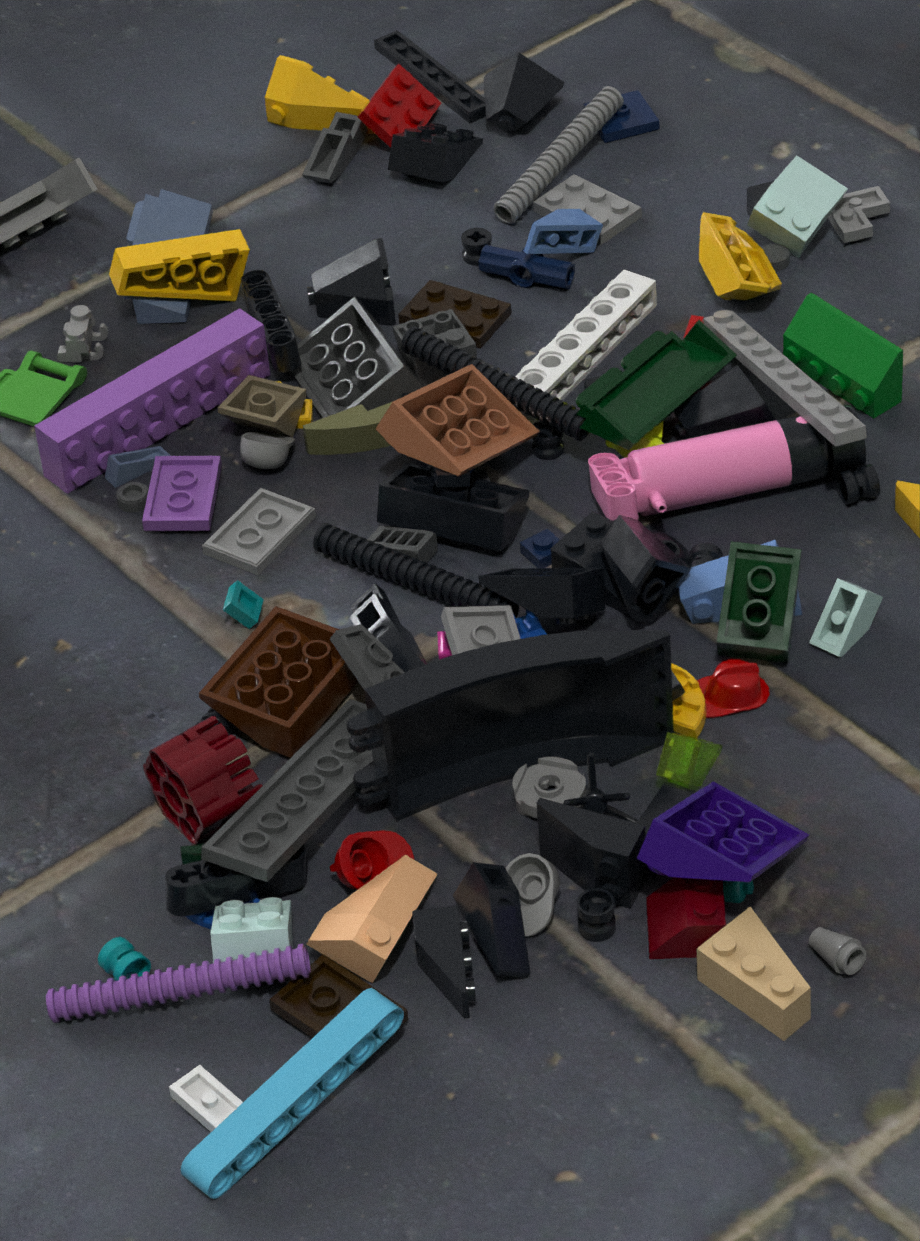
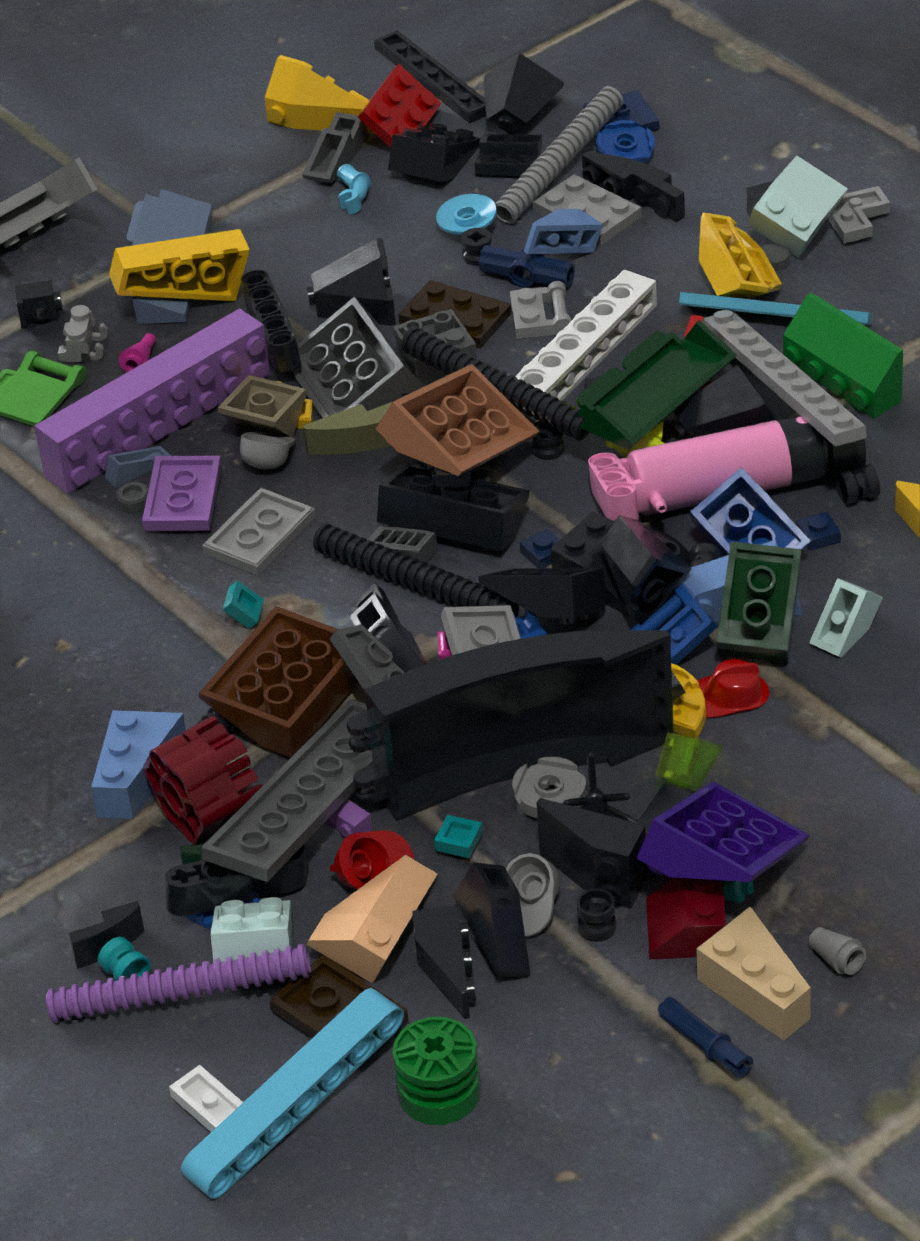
(37, 302): none -> black brick
(117, 921): none -> black slope
(119, 779): none -> medium blue wedge
(137, 354): none -> dark pink cone
(350, 819): none -> medium lavender piece
(358, 187): none -> medium azure piece
(437, 1070): none -> green wheel
(458, 836): none -> teal plate
(465, 213): none -> medium azure dish
(507, 154): none -> black slope
(529, 310): none -> light grey plate
(626, 140): none -> blue plate
(635, 180): none -> black slope
(686, 628): none -> blue plate
(715, 1045): none -> dark blue axle
(745, 514): none -> blue slope
(757, 306): none -> medium azure tile
(820, 530): none -> dark blue plate

